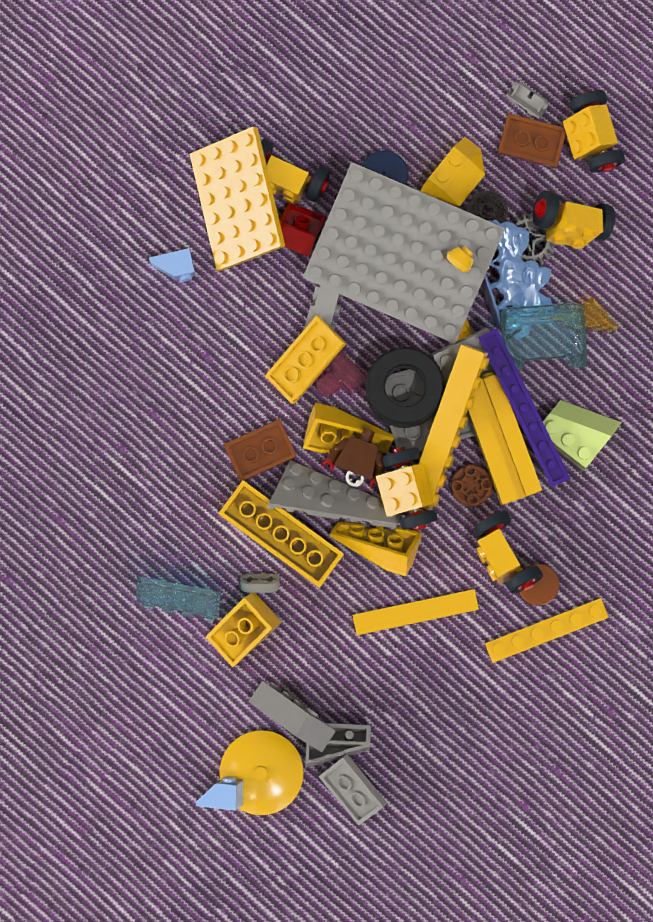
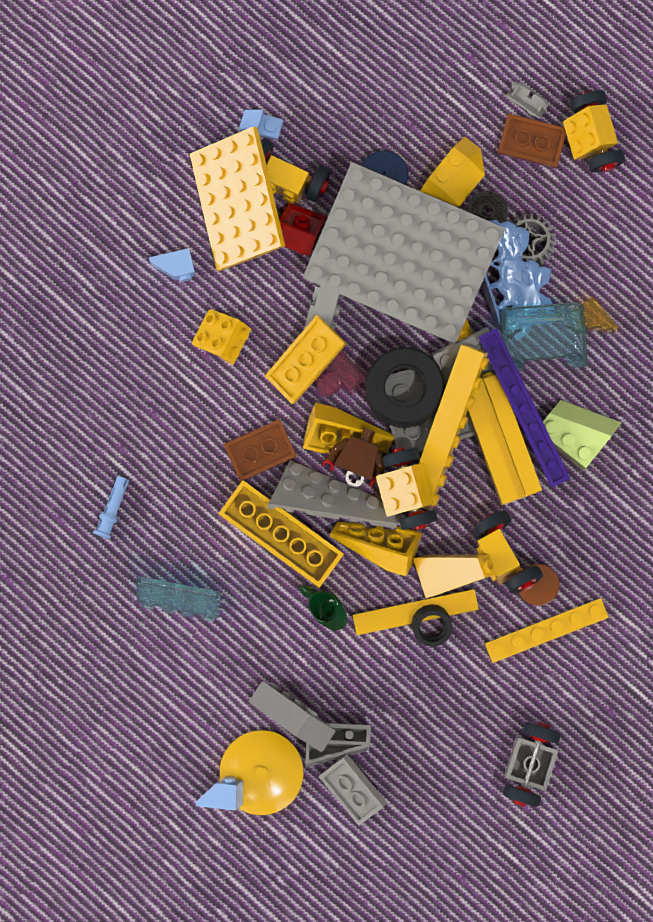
(109, 517): none -> light blue pin
(221, 336): none -> yellow bracket
(243, 629): yellow slope -> none
(259, 583): light grey beam -> none
(267, 125): none -> light blue slope
(325, 608): none -> dark green hair
(434, 640): none -> black tyre
(450, 571): none -> yellow slope
(461, 258): yellow cone -> none
(471, 485): dark orange tile -> none
(531, 764): none -> brick
(572, 222): yellow brick -> none

